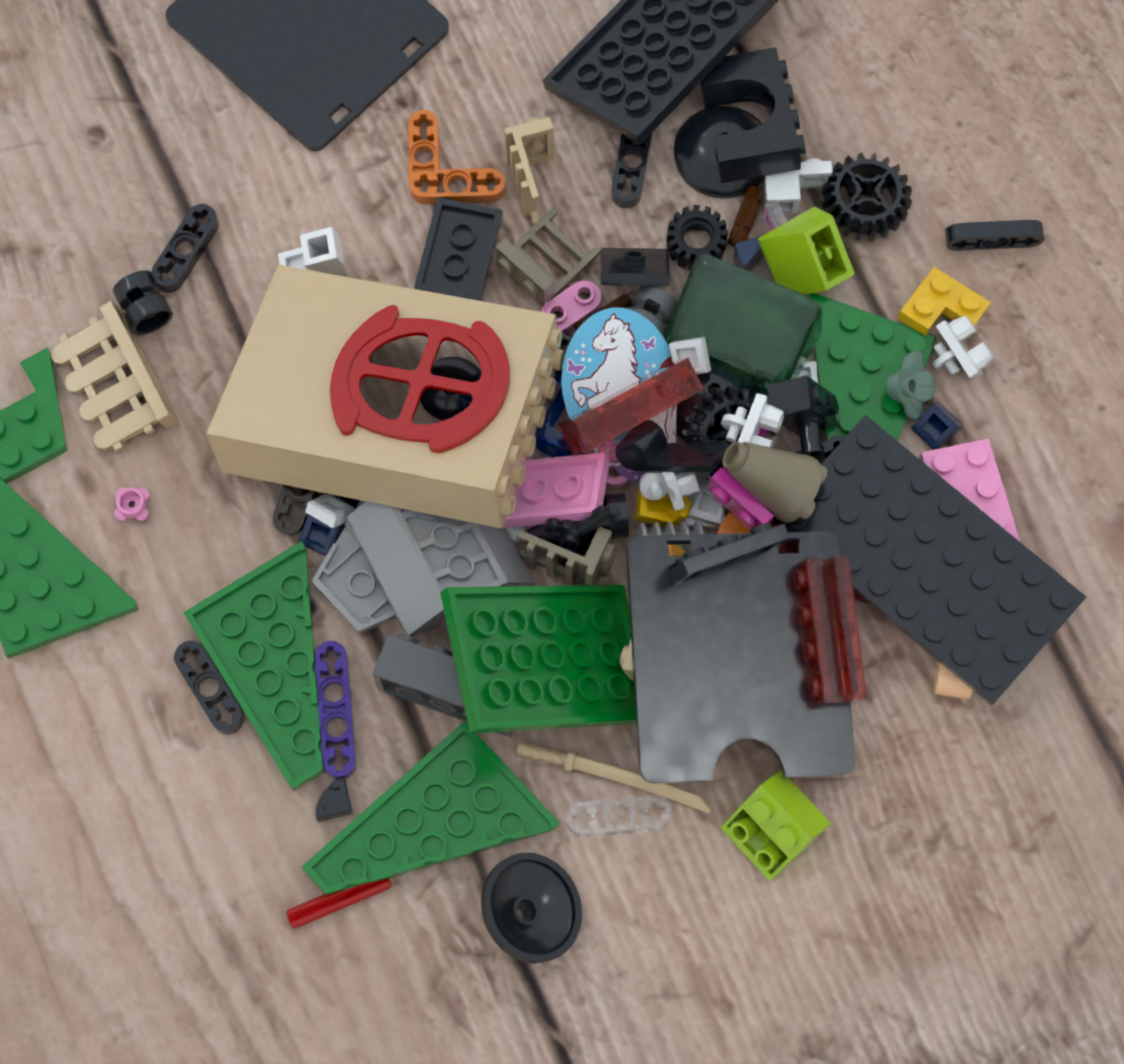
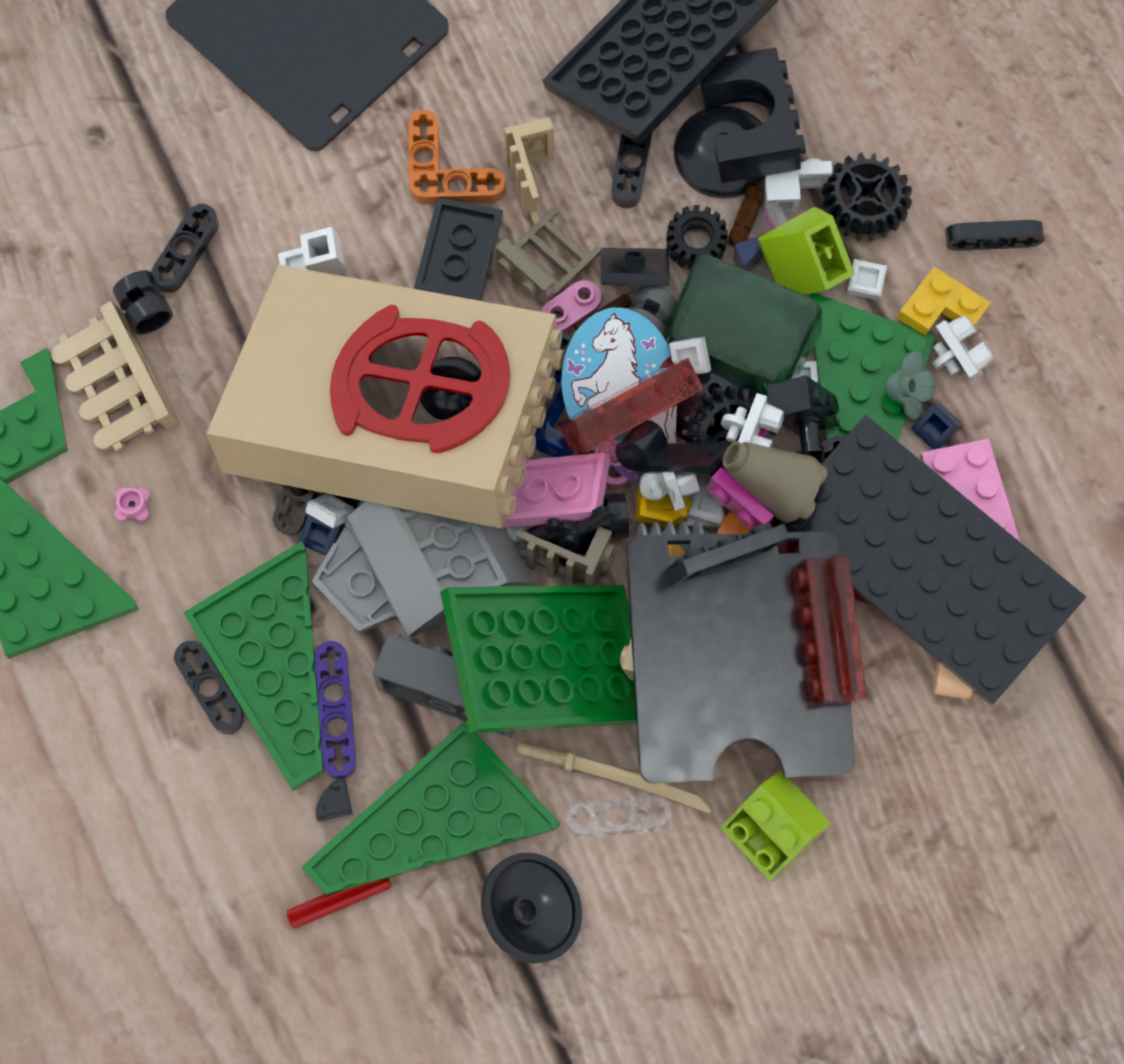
(867, 280): none -> white tile

